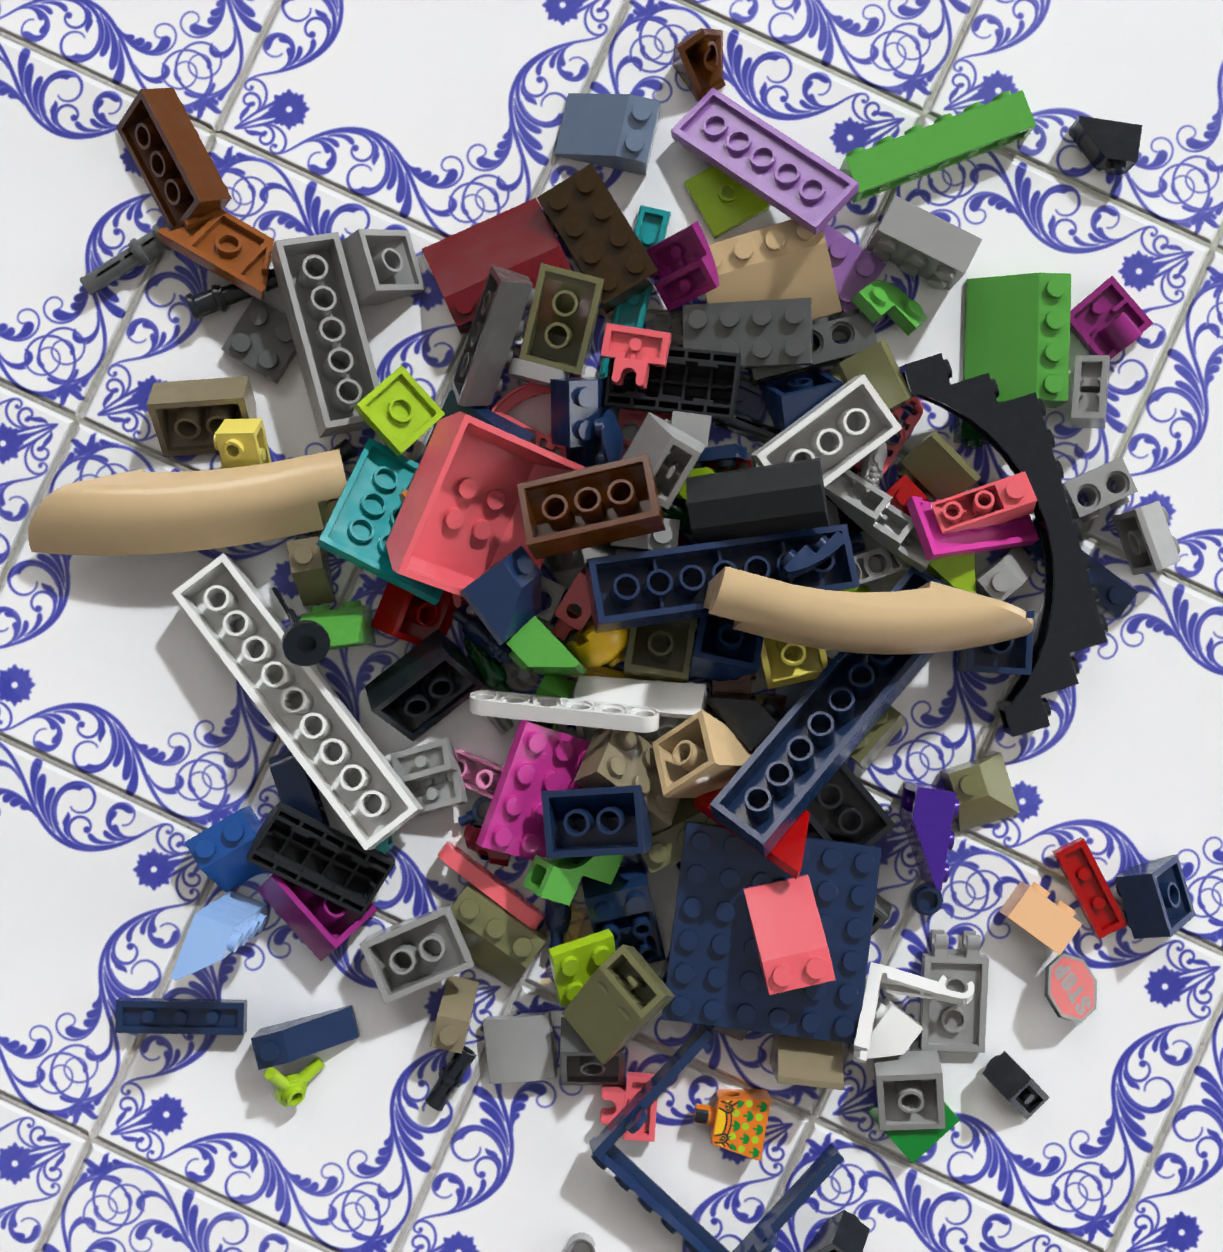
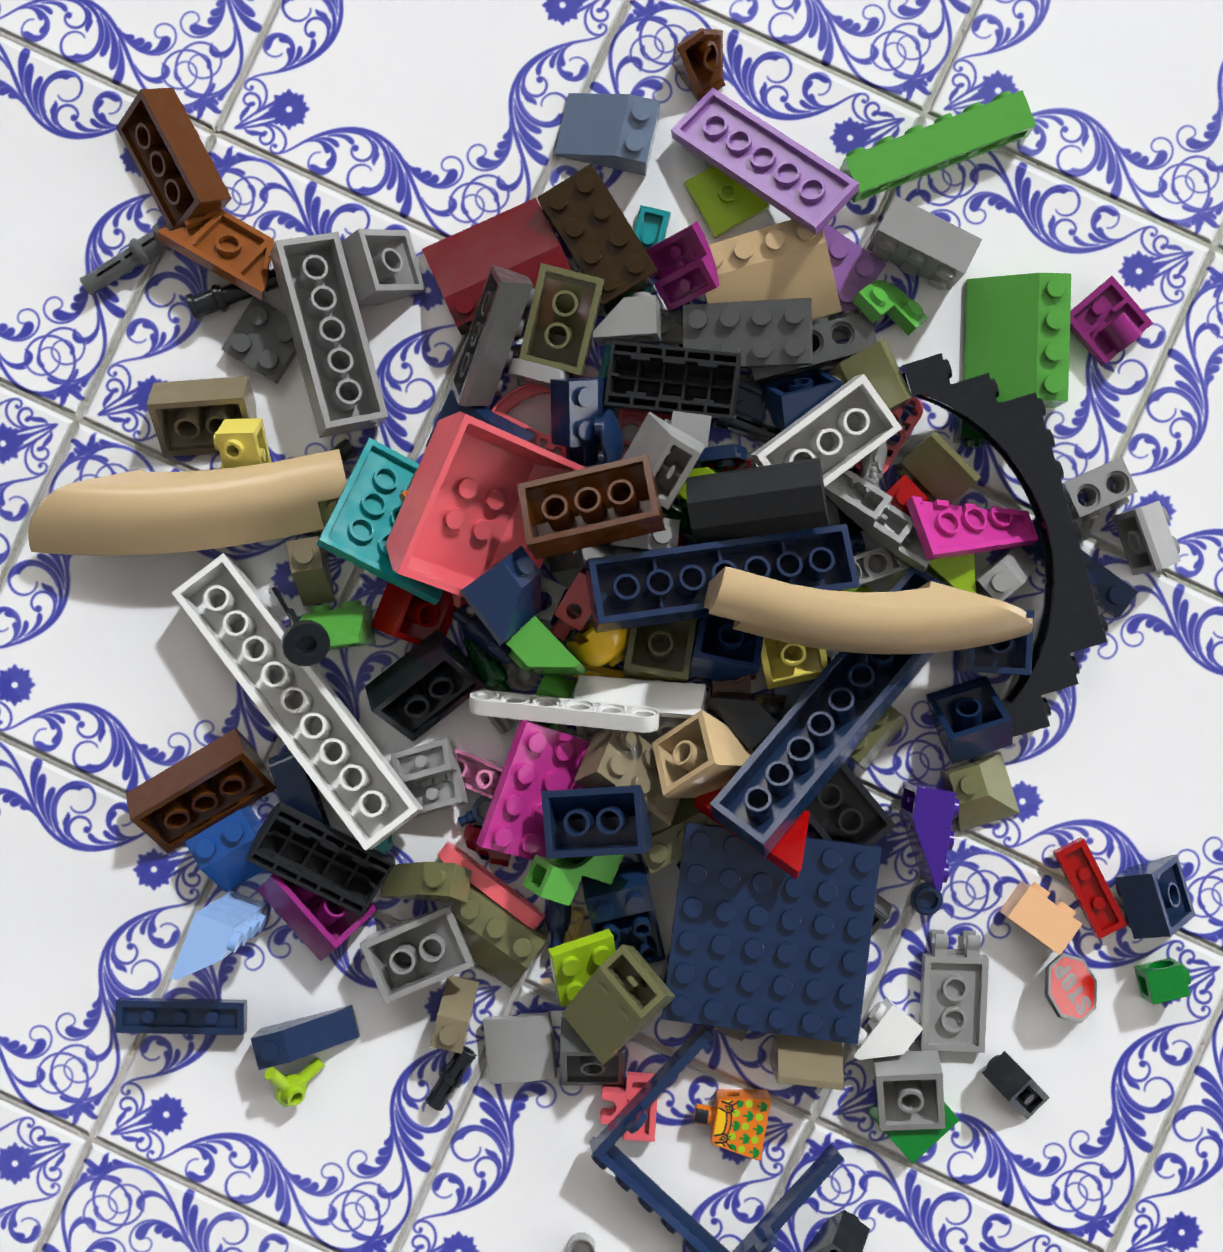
(199, 791): none -> reddish brown slope
(399, 410): lime plate -> none
(428, 882): none -> olive slope
(632, 320): none -> light grey slope
(634, 351): coral plate -> none
(788, 935): coral slope -> none
(807, 559): dark blue slope -> none
(900, 983): white hinge -> none
(970, 719): none -> dark blue slope
(986, 505): coral slope -> none
(1090, 391): light grey brick -> none
(1107, 143): black slope -> none
(1163, 980): none -> green brick

